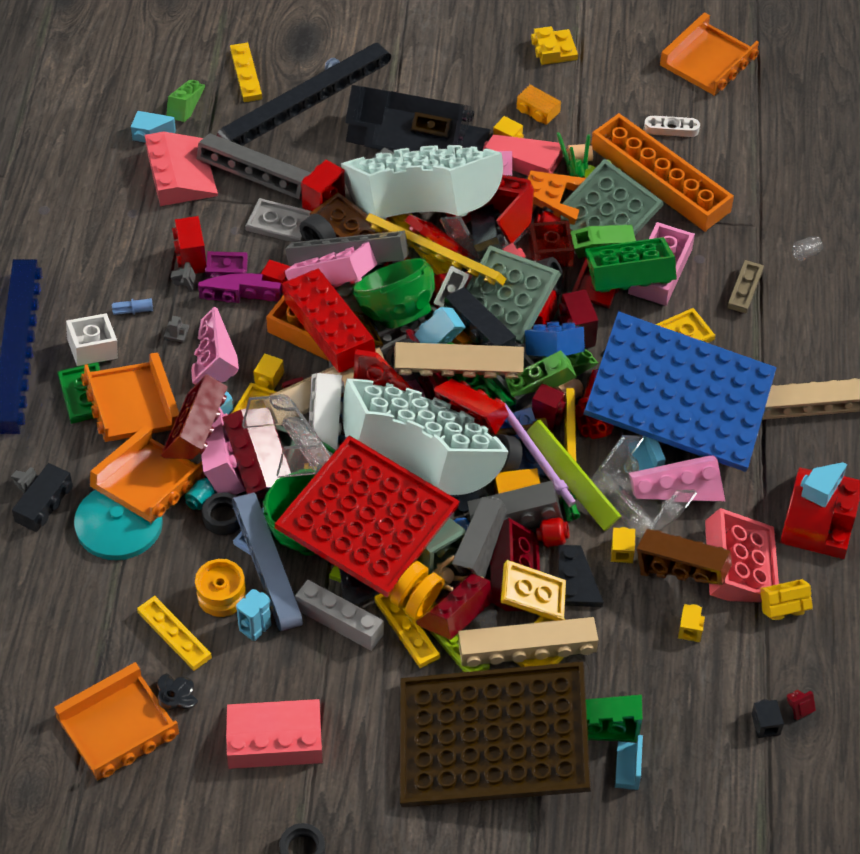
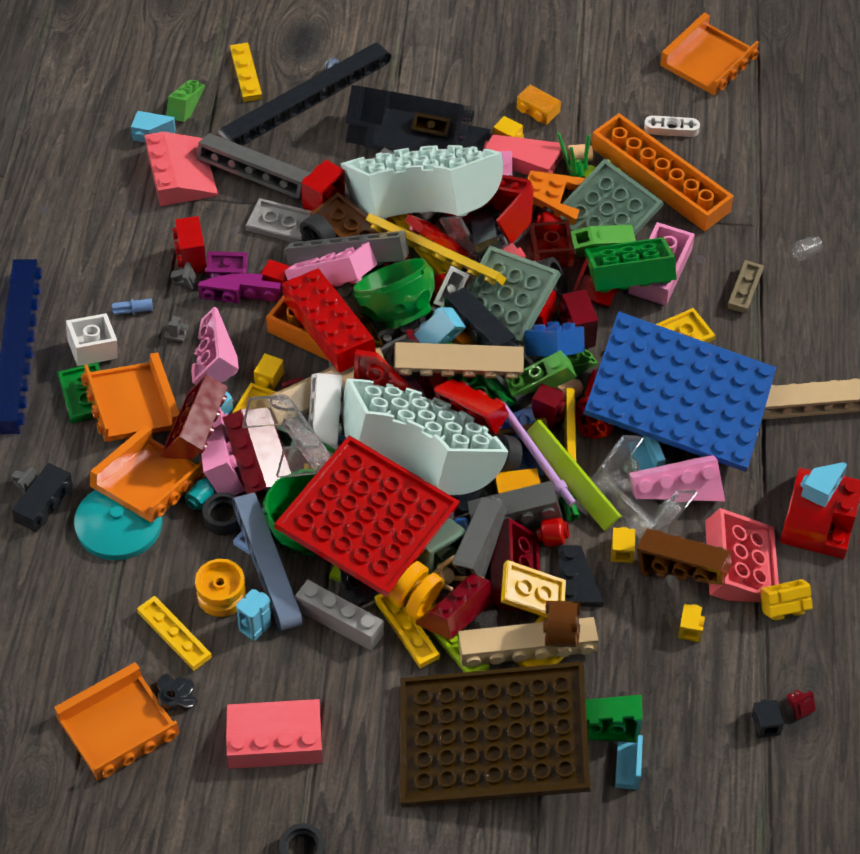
(553, 45): yellow plate -> none
(562, 624): none -> reddish brown brick

